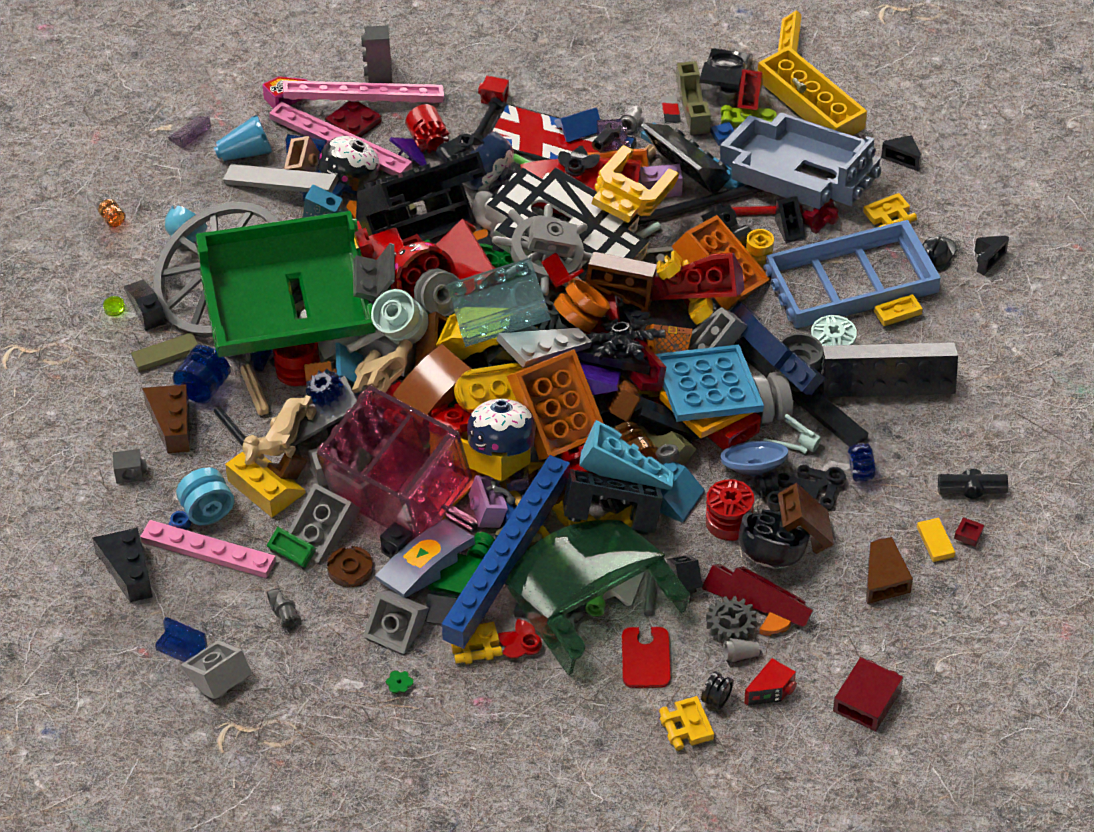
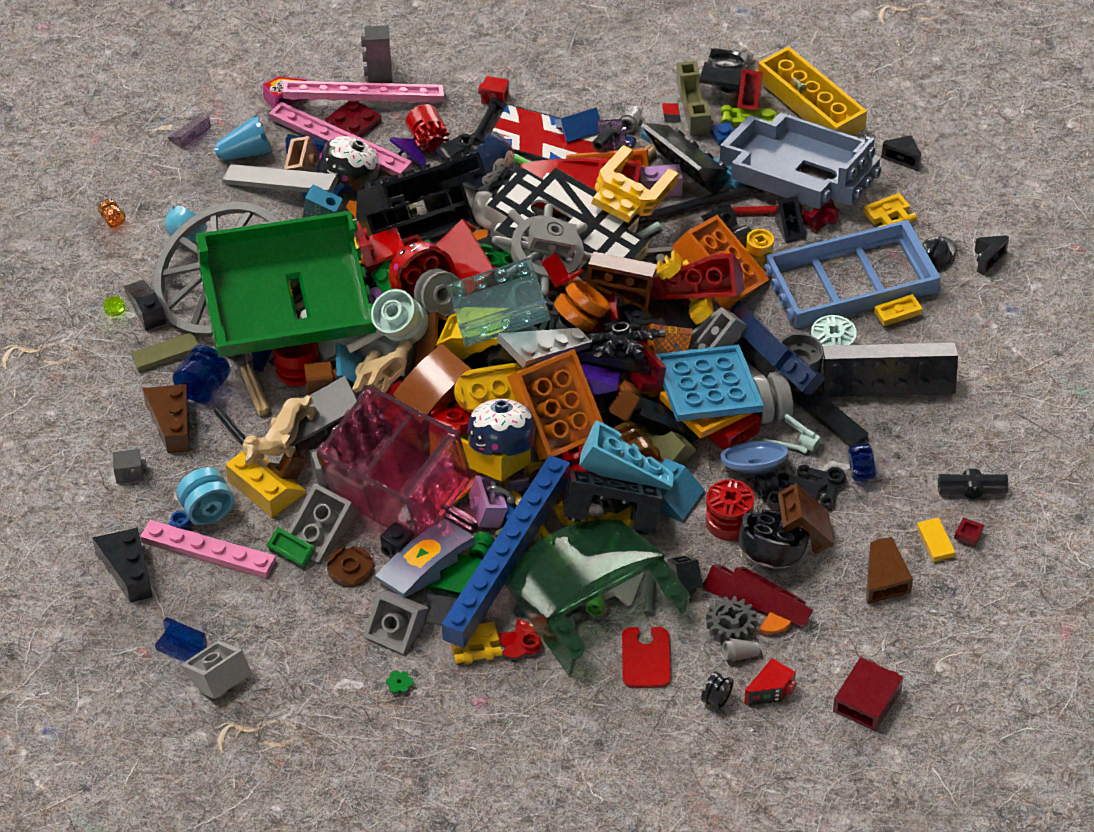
(284, 609): dark grey connector -> none
(324, 388): clear blue gear -> none
(359, 459): clear smoke slope -> none
(373, 276): dark grey bracket -> none
(578, 161): black plate -> none
(667, 454): dark grey tile -> none
(694, 723): yellow plate -> none
(790, 31): yellow plate -> none

